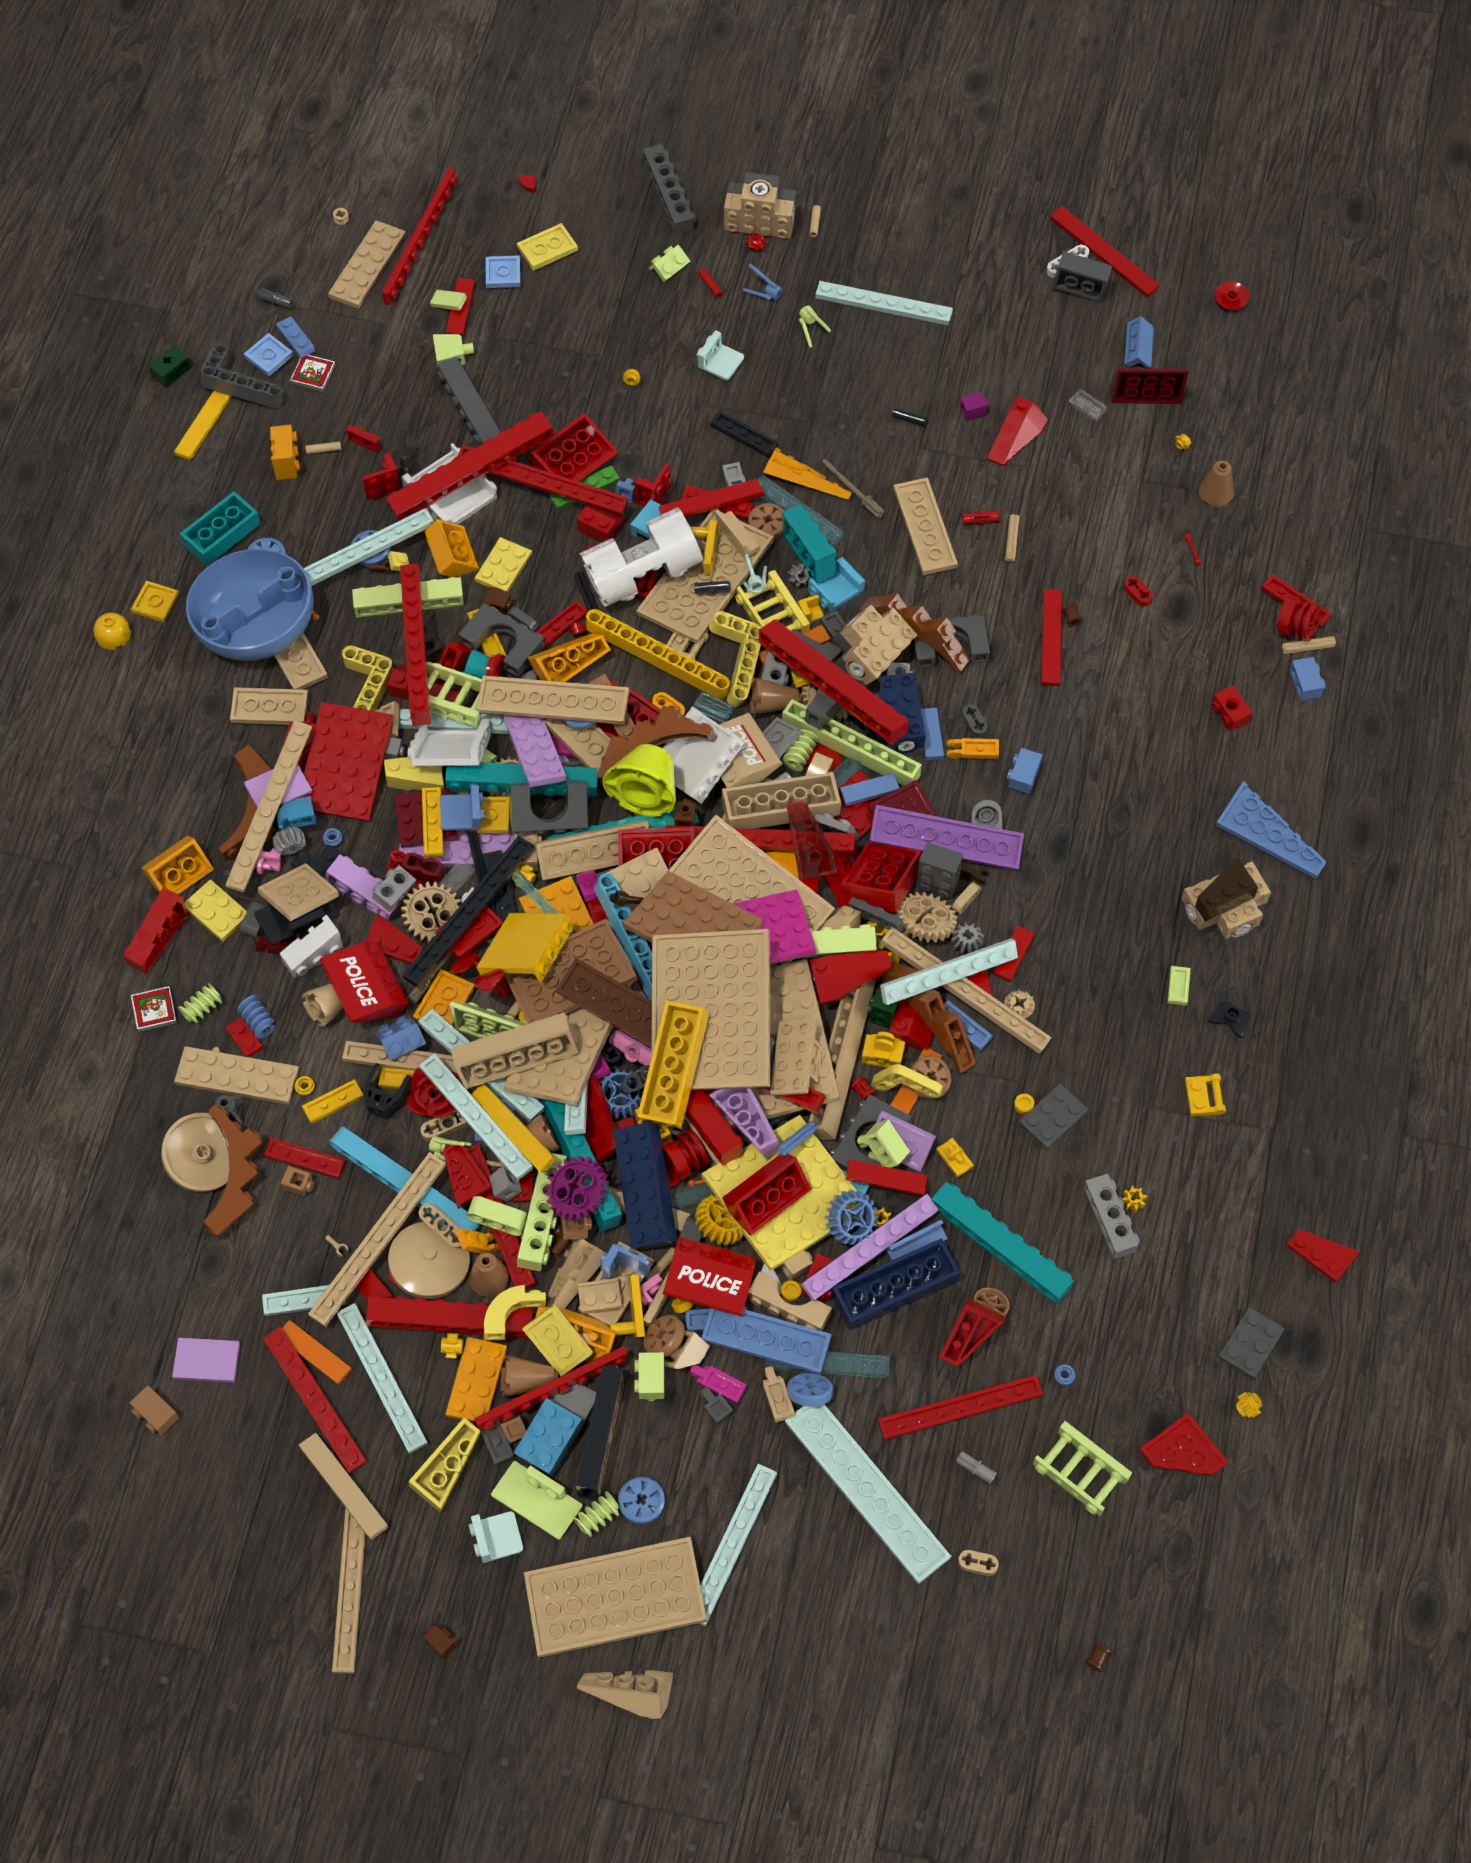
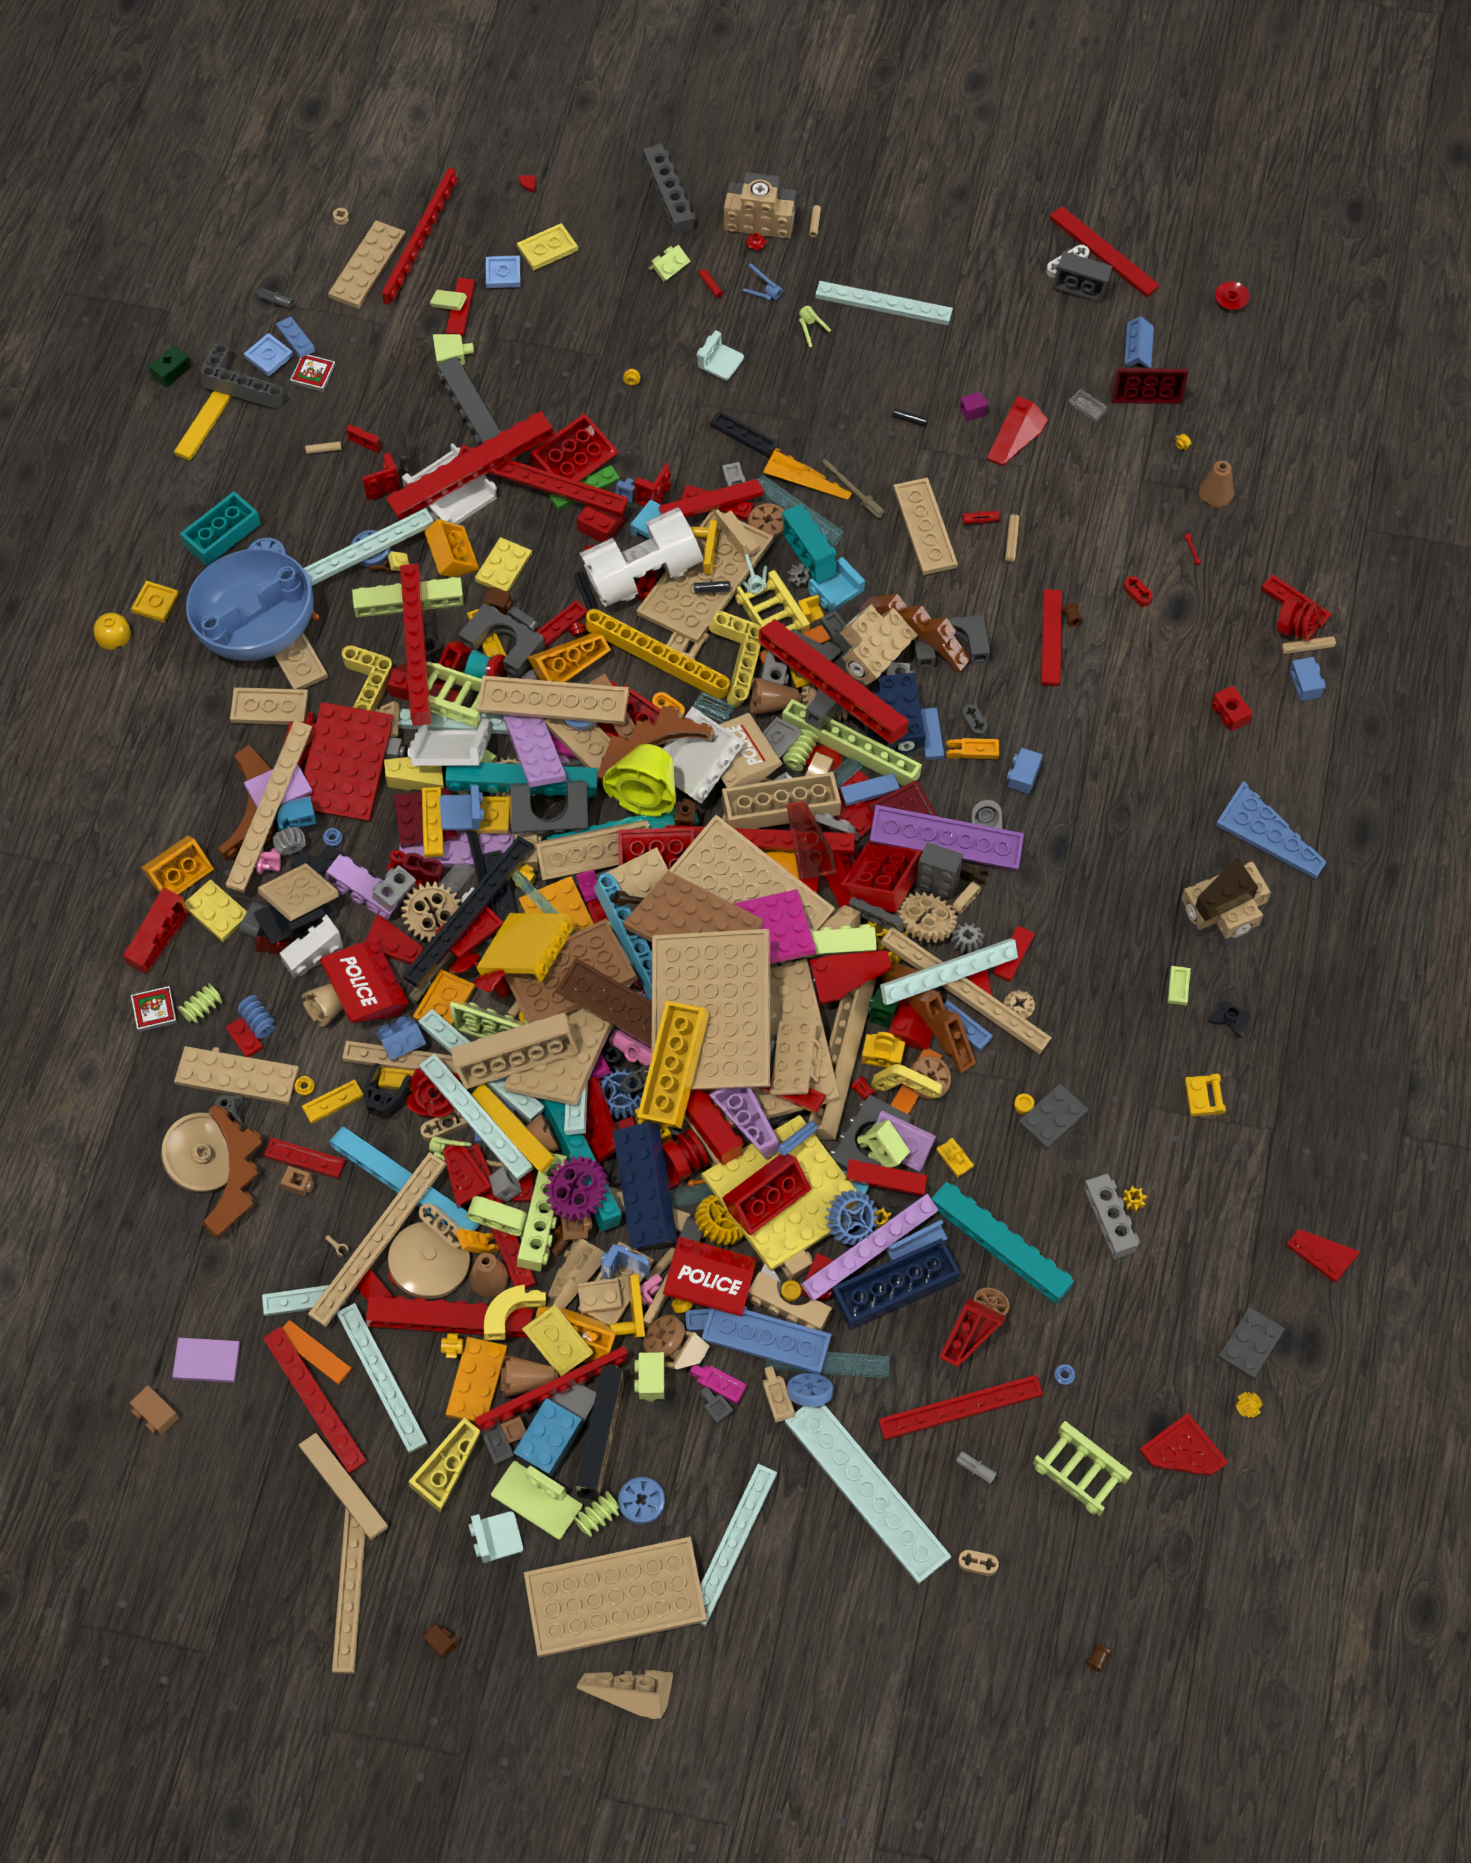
(284, 452): light orange wedge -> none

